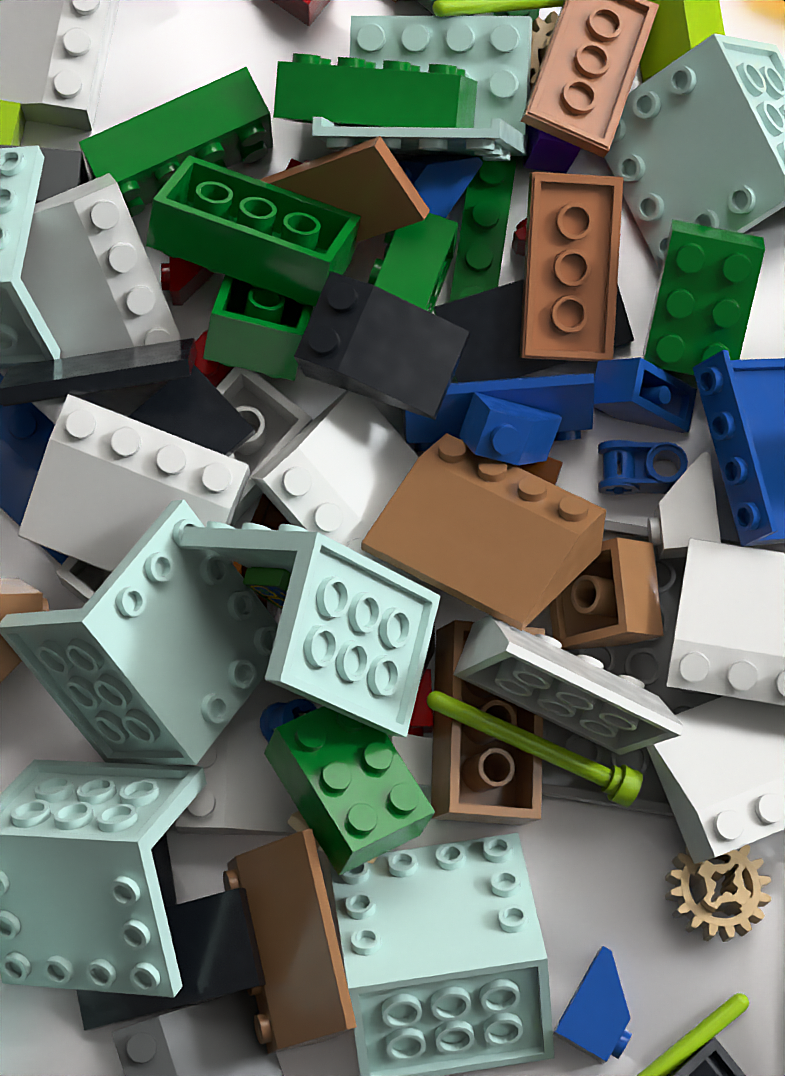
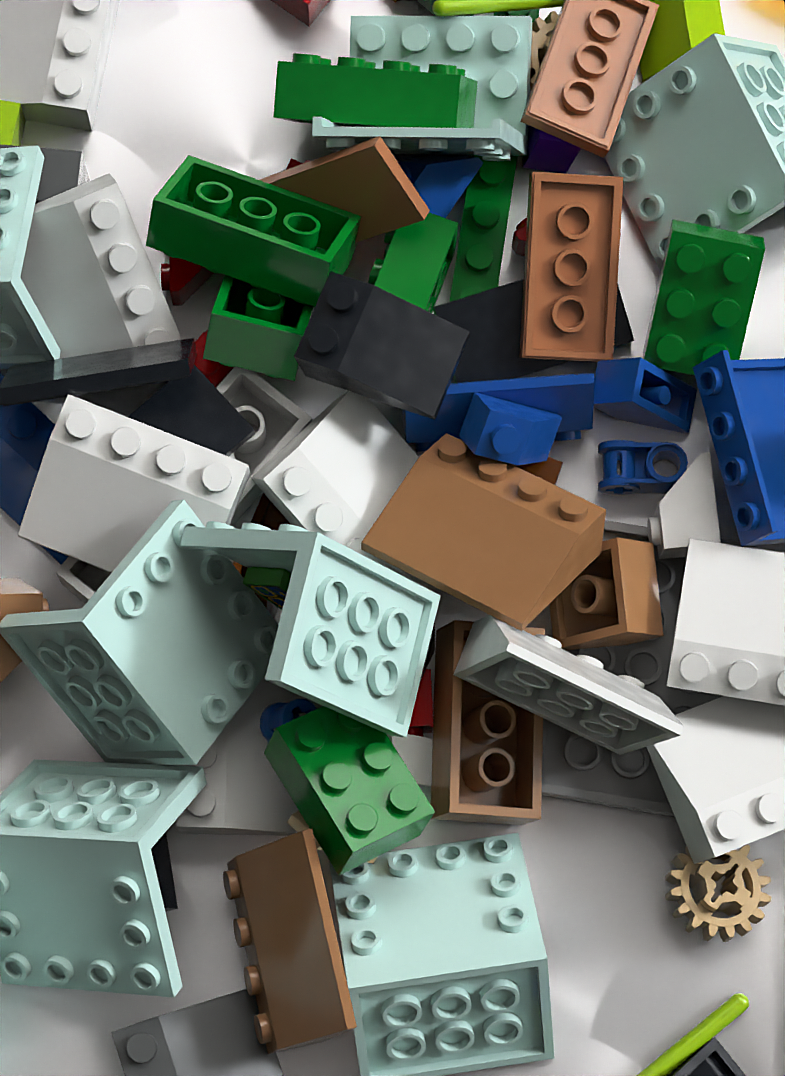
(213, 954): black tile -> none
(214, 123): green brick -> none
(597, 1012): blue slope -> none
(619, 783): lime piece -> none

